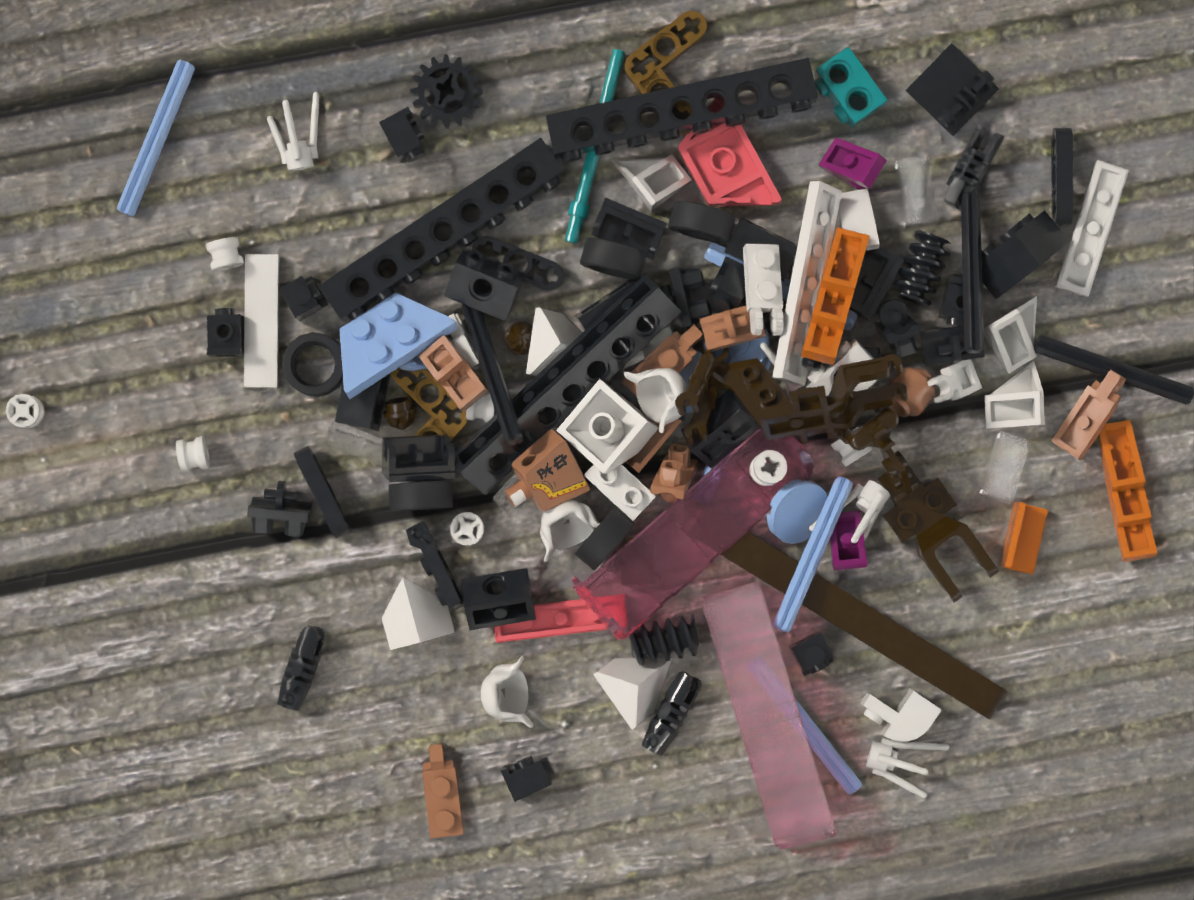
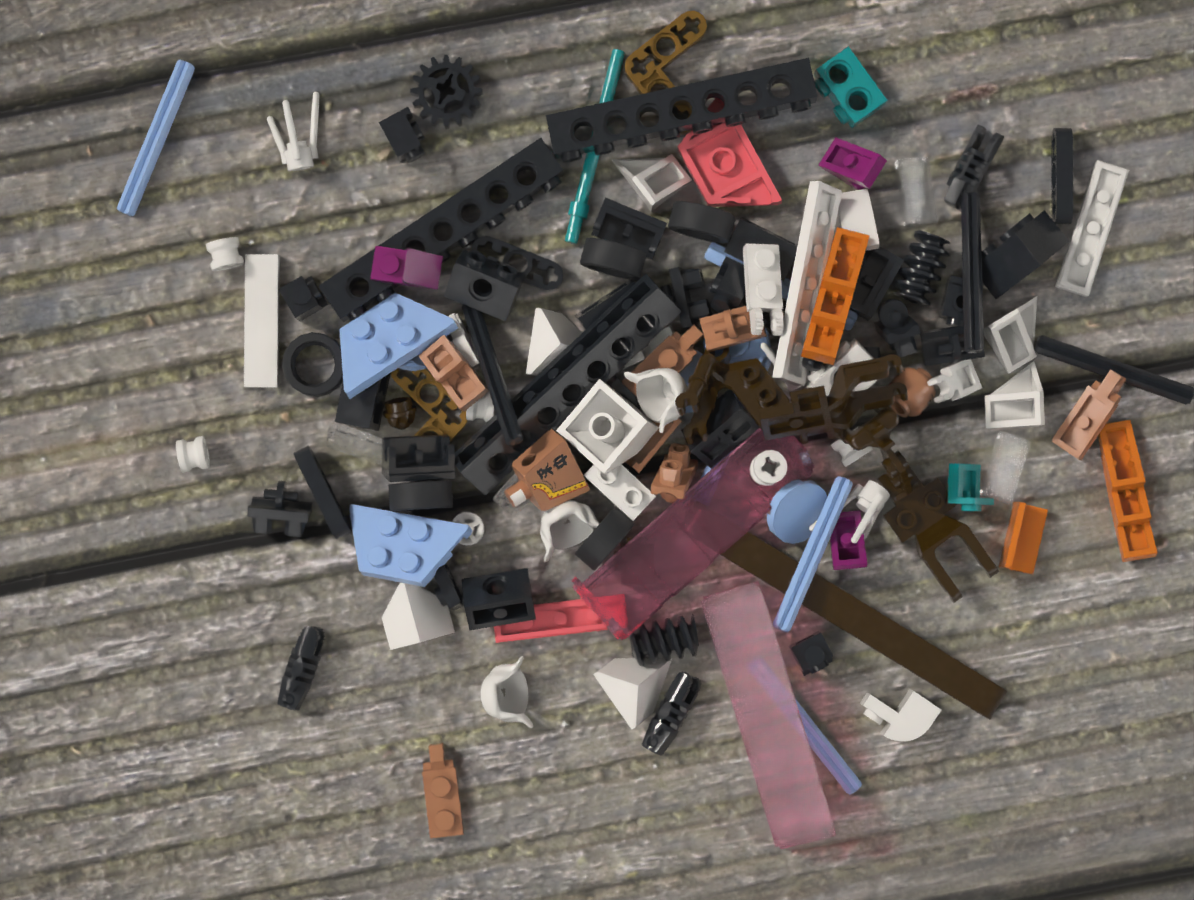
(20, 406): white wheel -> none
(232, 344): black brick -> none
(402, 545): none -> light blue wing
(406, 267): none -> magenta slope
(519, 338): dark brown plate -> none
(528, 777): black brick -> none
(883, 757): white plant -> none
(952, 89): black hinge -> none
(965, 487): none -> teal bracket

